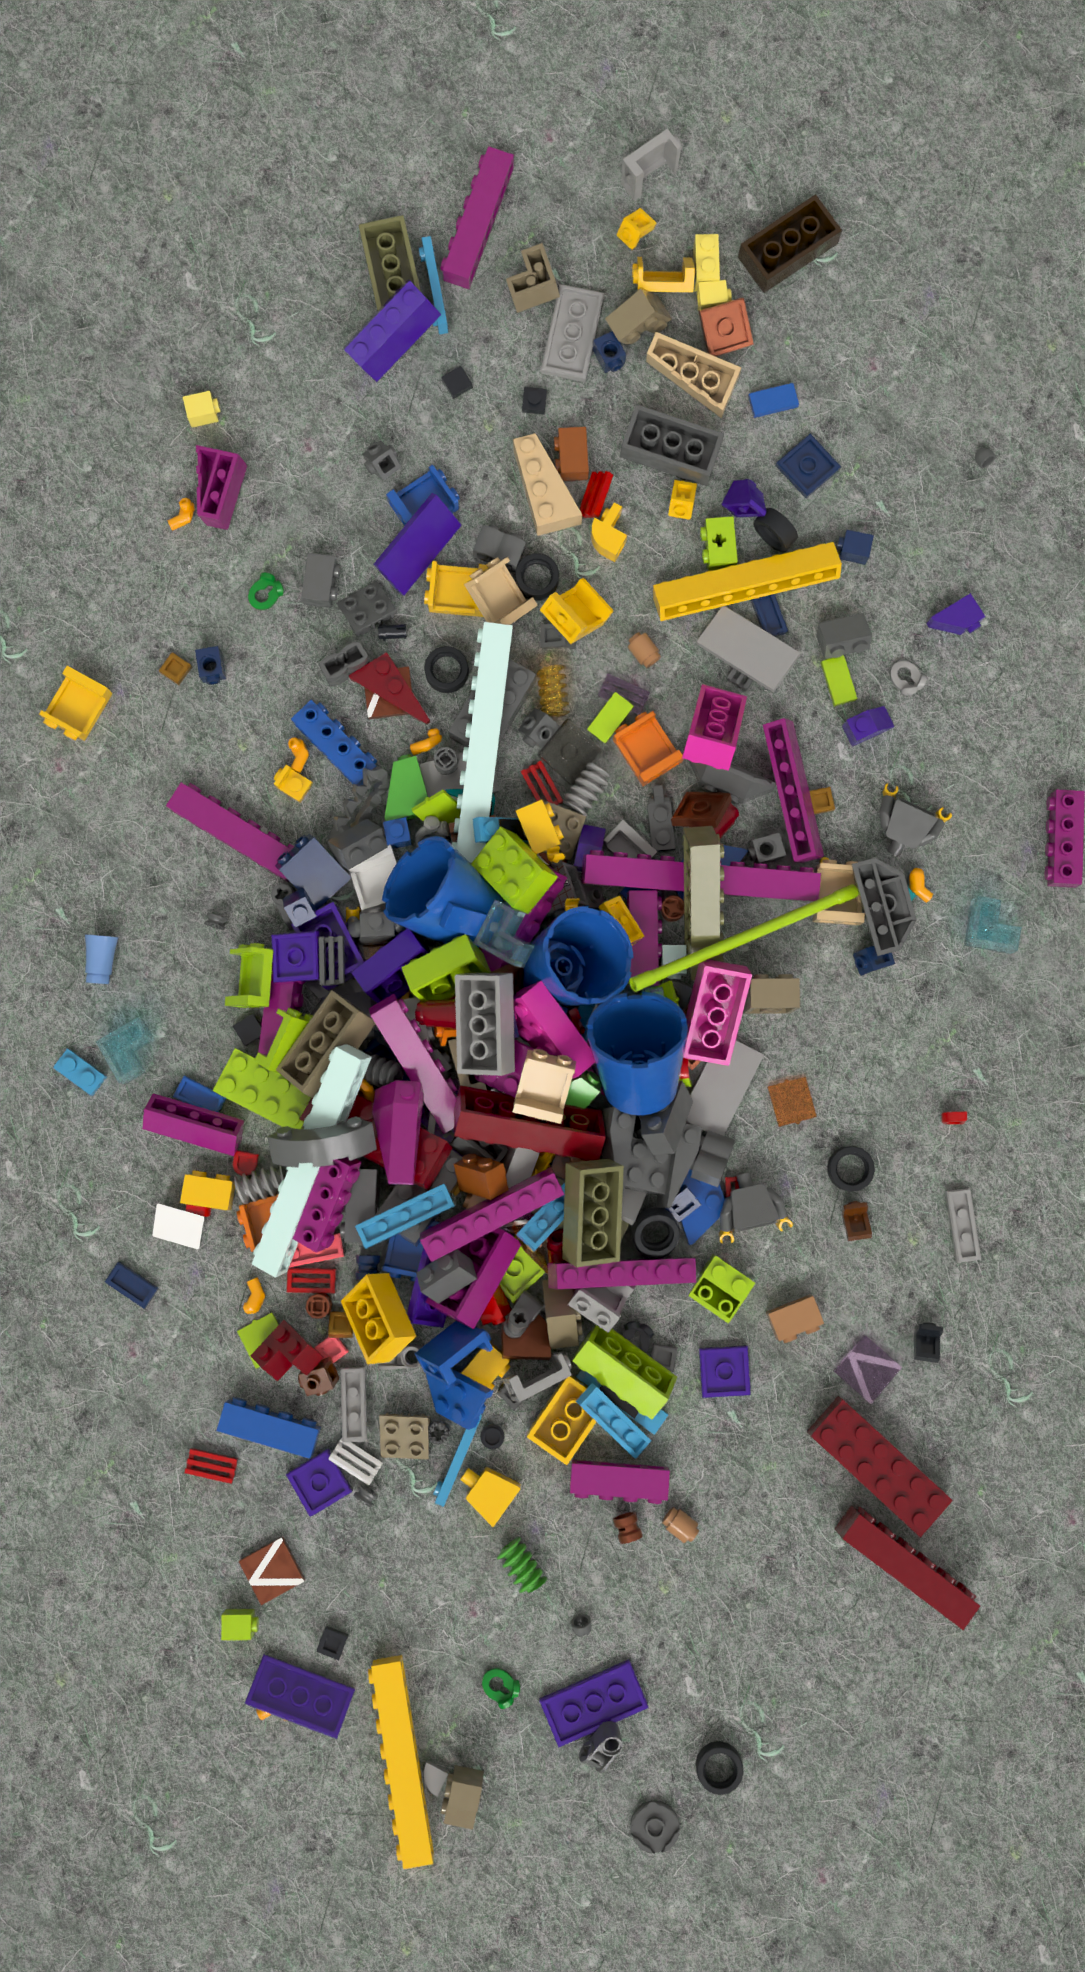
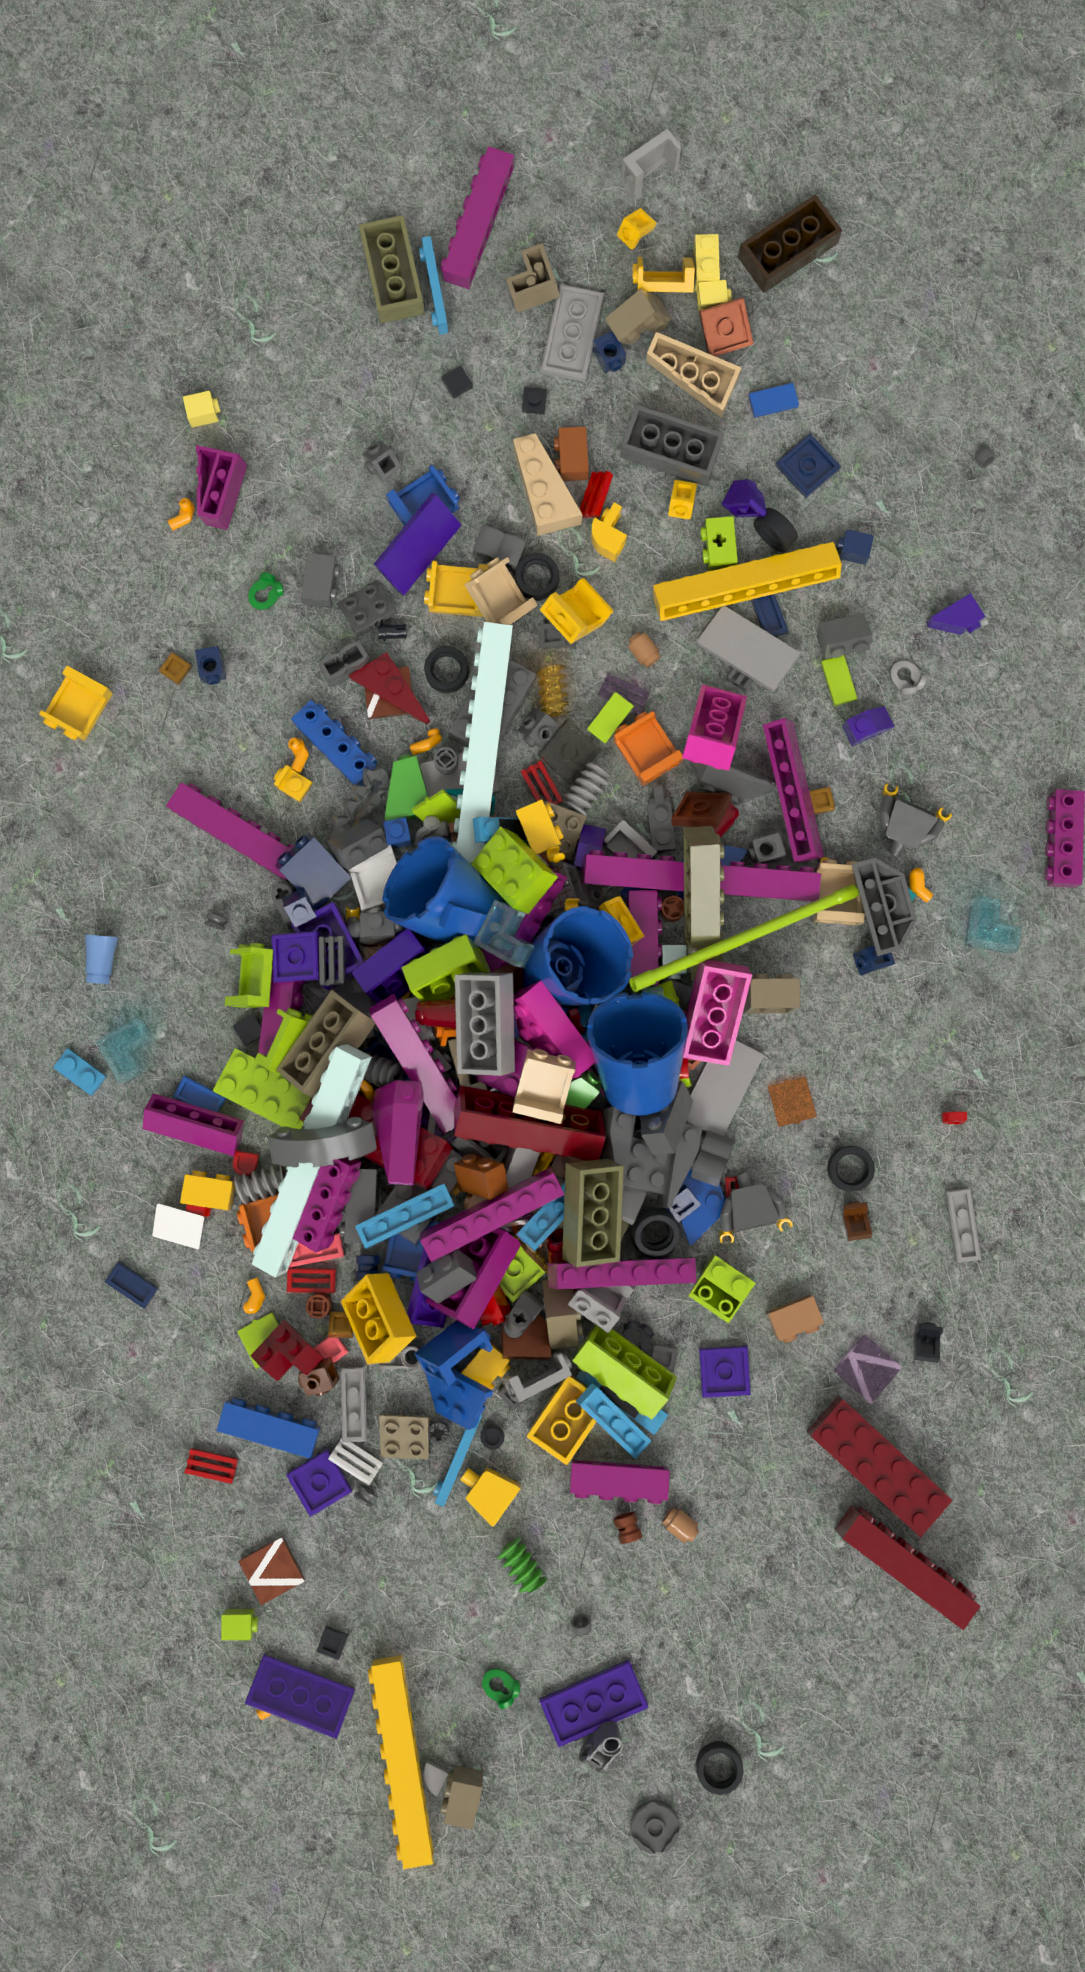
(392, 330): dark purple slope -> none

